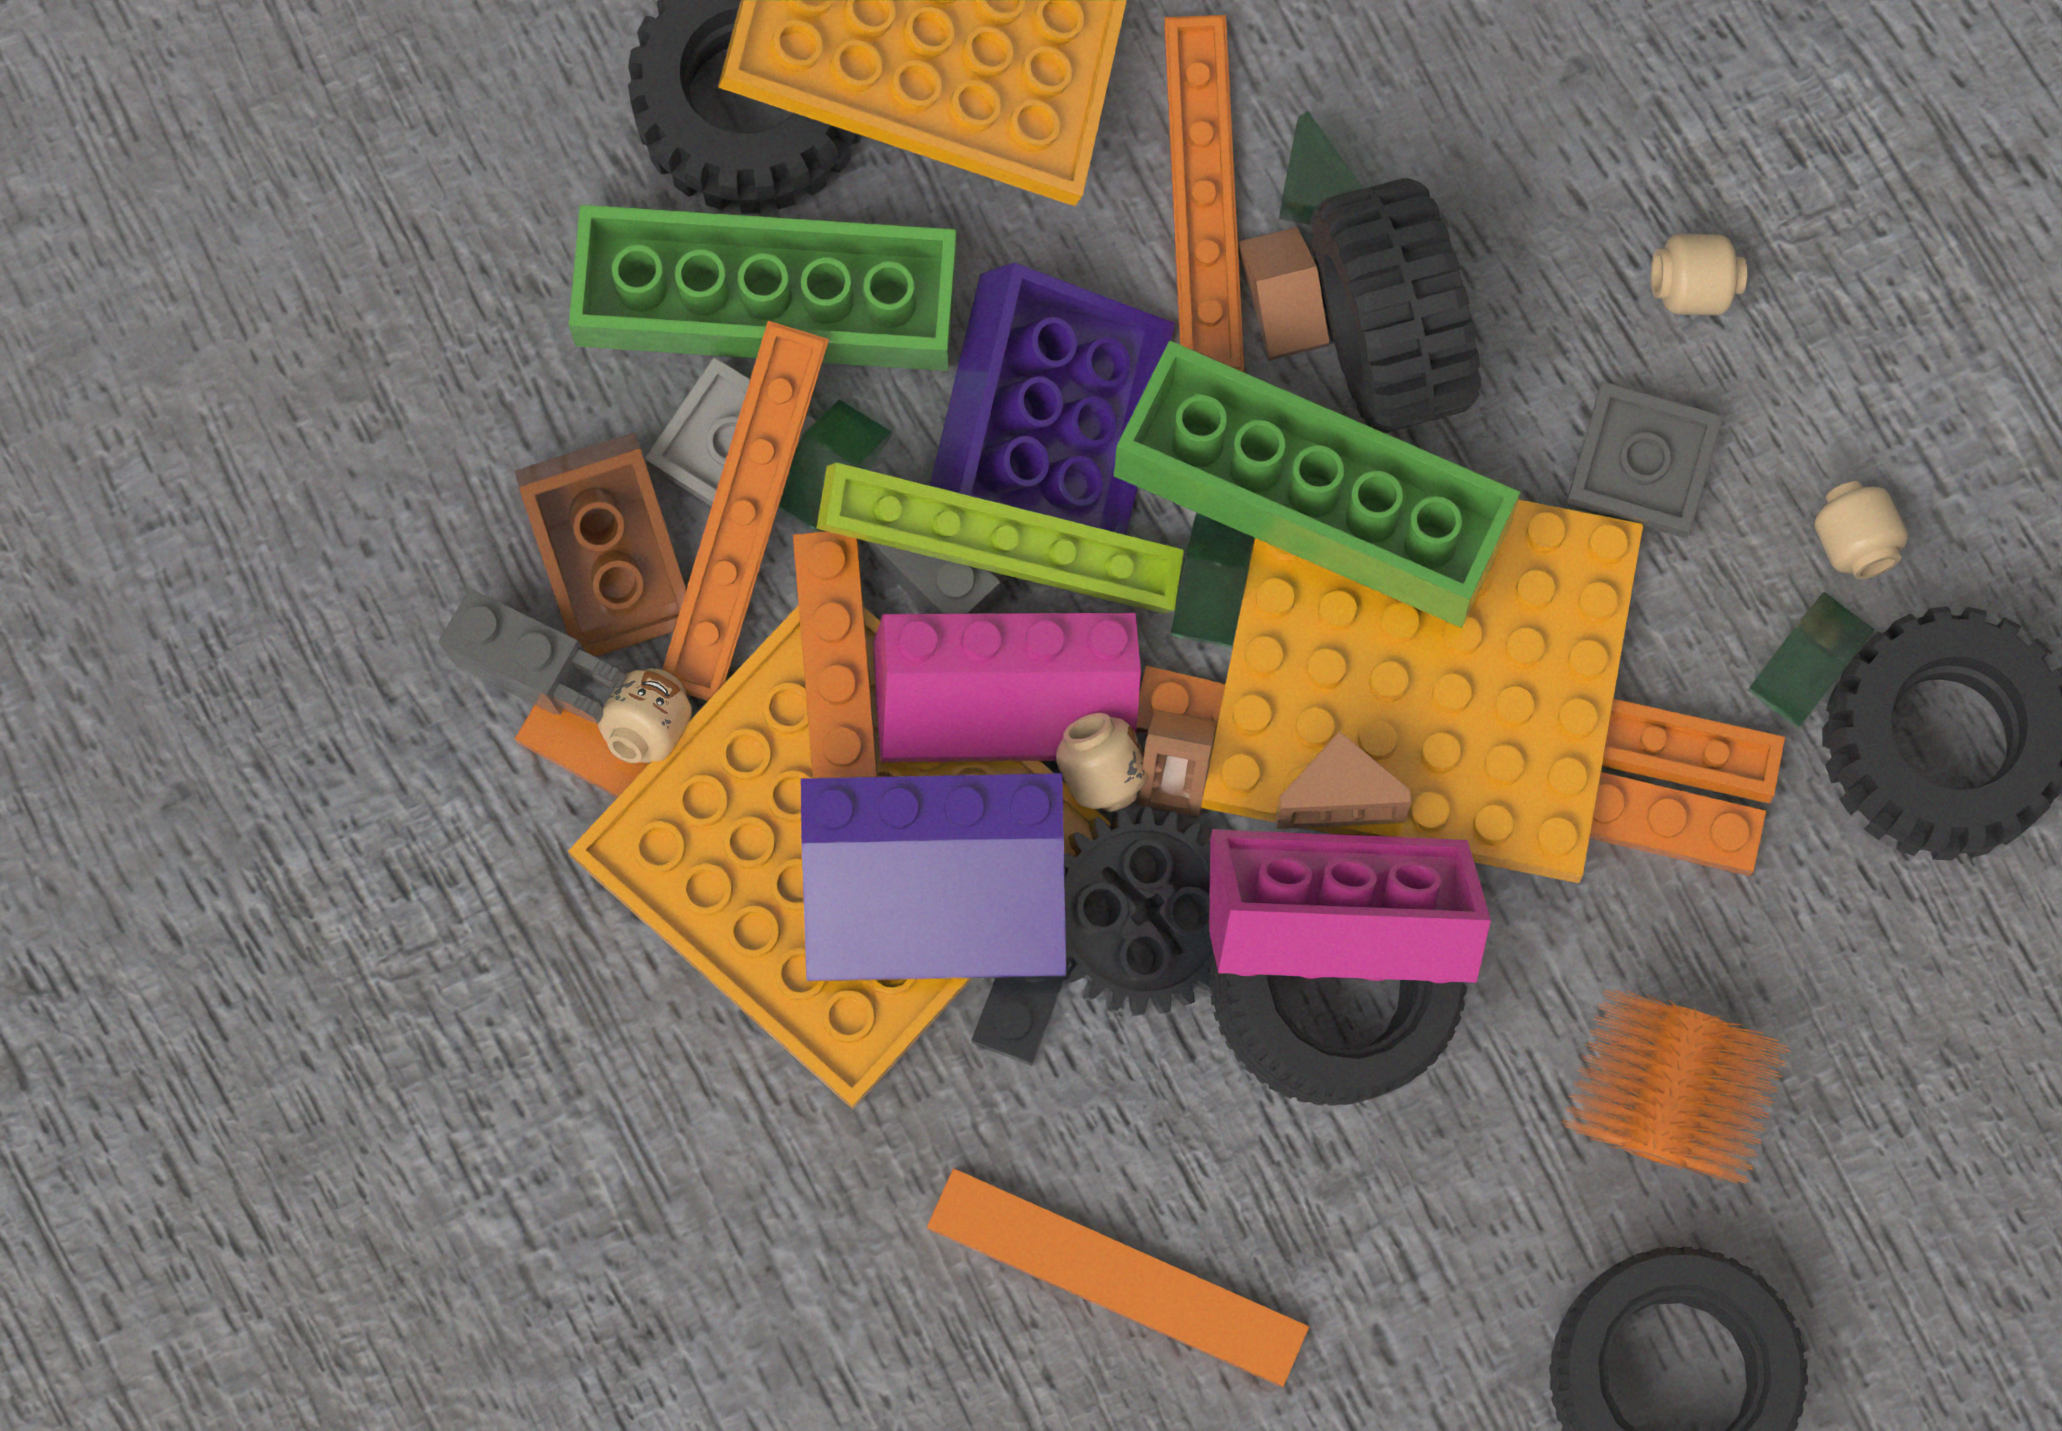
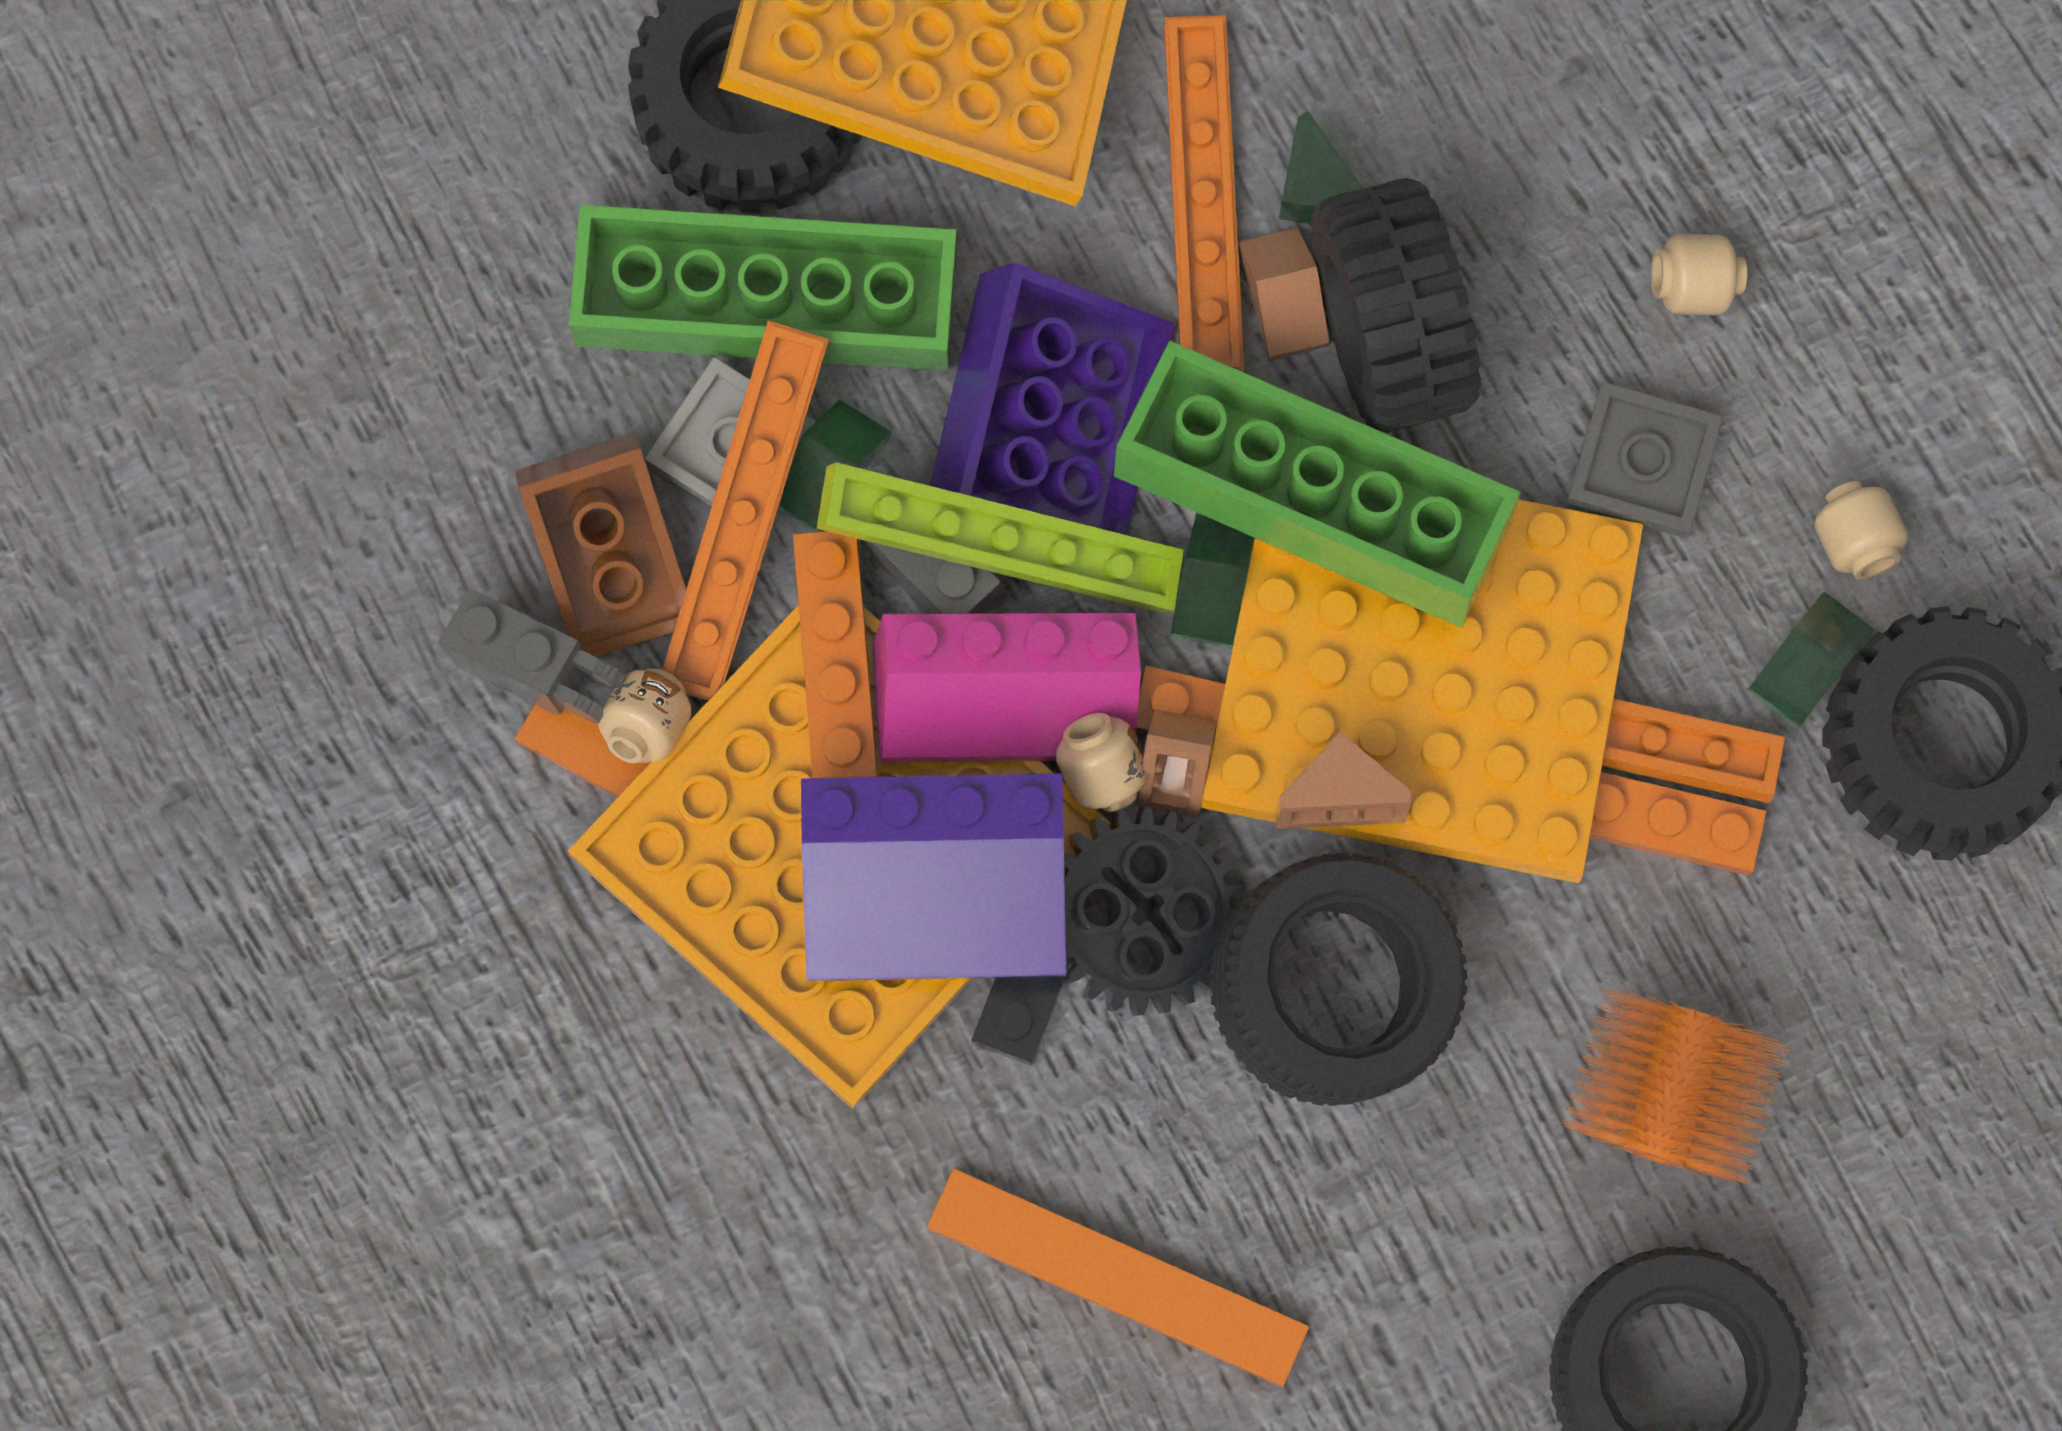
(1346, 906): dark pink slope -> none

